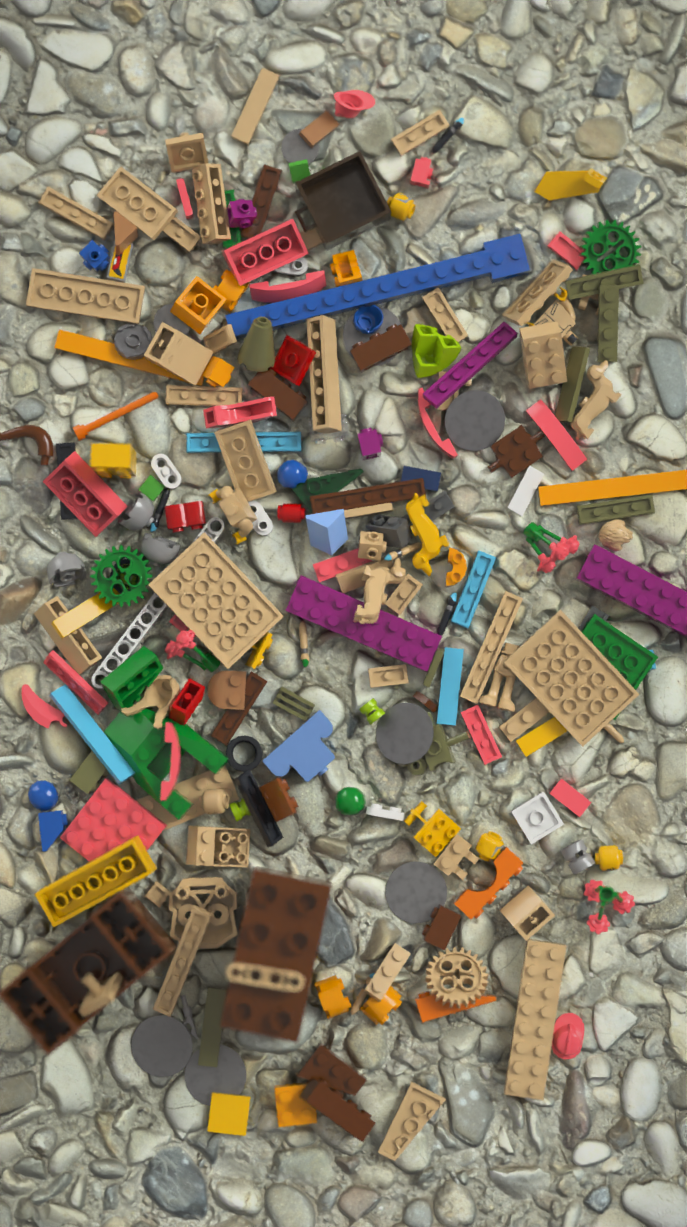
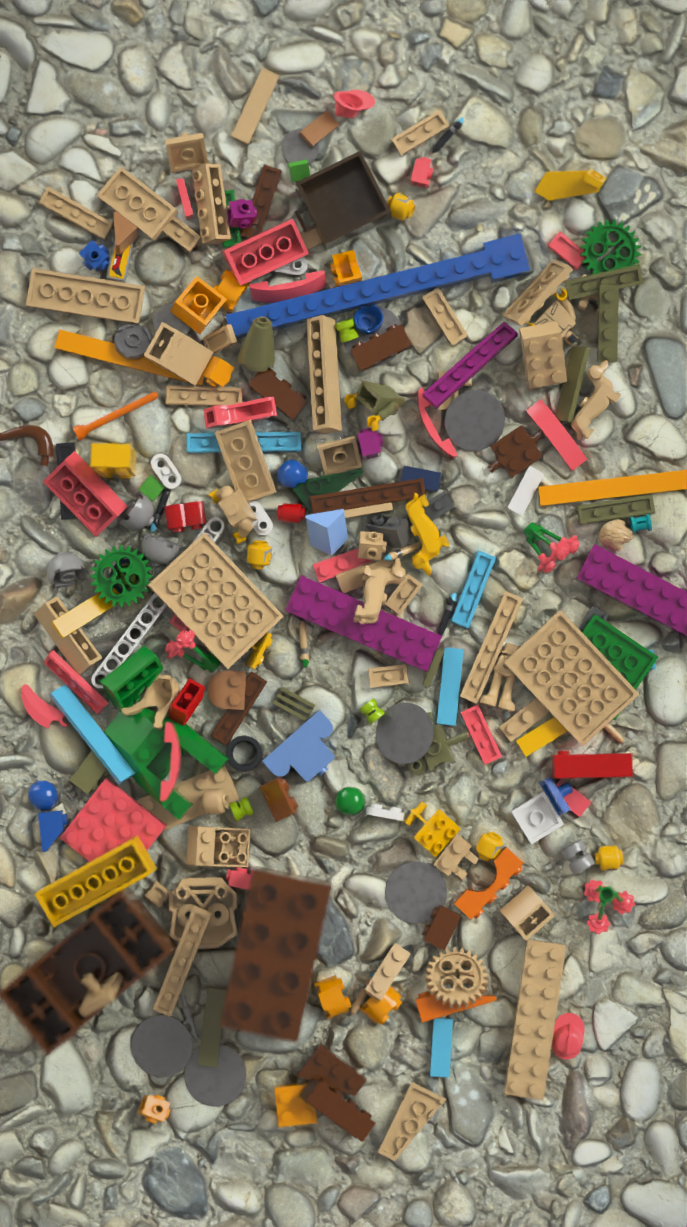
(154, 1108): none -> light orange brick
(228, 1113): yellow tile -> none
(239, 878): none -> coral brick
(258, 808): black tile -> none
(259, 554): none -> yellow head
(265, 974): tan beam -> none
(293, 360): red tile -> none
(339, 456): none -> tan slope
(346, 330): none -> lime wheel
(378, 399): none -> olive torso
(425, 701): reddish brown tile -> none
(432, 350): lime brick -> none
(441, 1047): none -> medium azure tile
(459, 567): light orange cylinder -> none
(557, 795): none -> blue tile
(591, 765): none -> red brick
(640, 523): none -> teal bush

